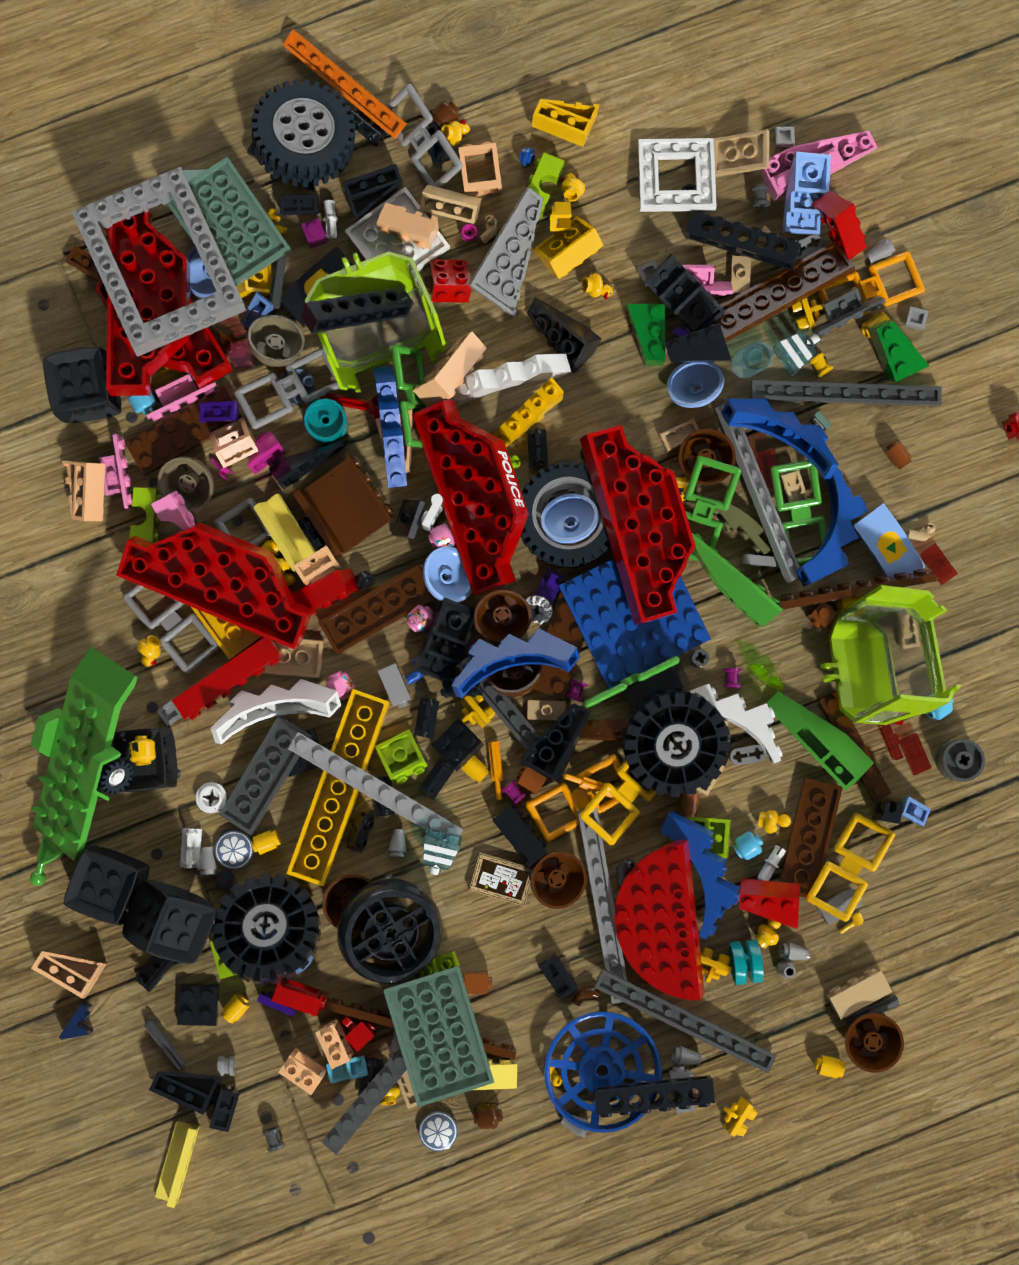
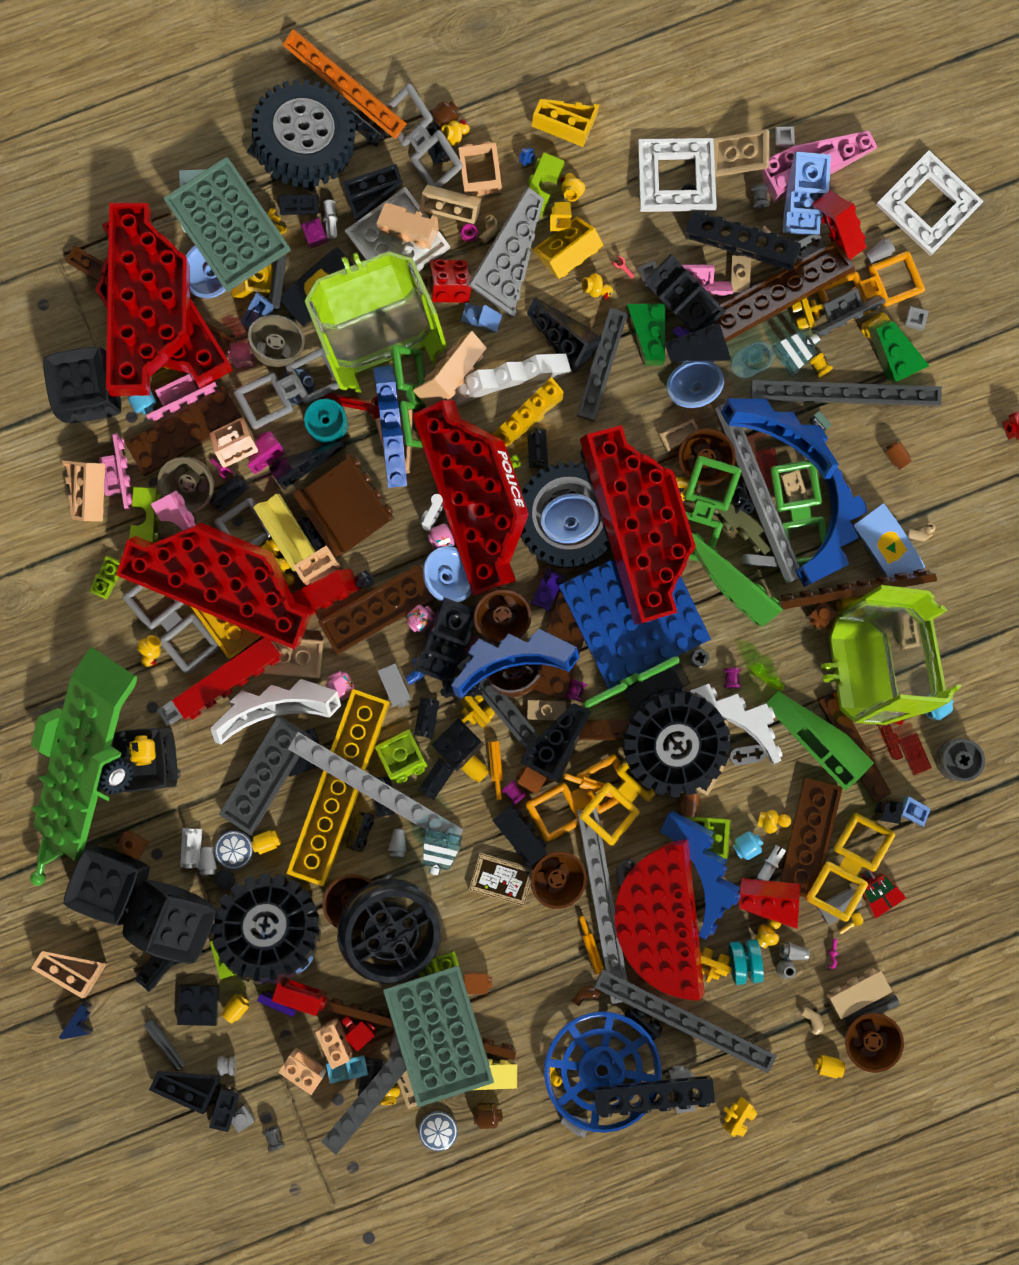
(106, 579): none -> lime slope
(131, 844): none -> dark orange brick
(177, 1162): light yellow panel -> none
(185, 320): light grey brick -> none
(204, 803): white gear -> none
(218, 412): dark purple hinge -> none
(228, 493): none -> black hinge
(242, 1118): none -> light grey plate
(356, 309): black brick -> none
(408, 519): black plate -> none
(480, 317): none -> medium blue slope
(545, 609): white gear -> none
(558, 976): black hinge -> none
(591, 947): none -> light orange axle
(602, 364): none -> dark grey plate
(622, 265): none -> coral hand
(649, 1024): none -> black hinge
(685, 1056): light grey cone -> none
(742, 498): none -> black hinge
(816, 1021): none -> tan arm
(833, 952): none -> dark pink hand
(880, 893): none -> red torso
(938, 564): clear red plate -> none
(944, 179): none -> white plate

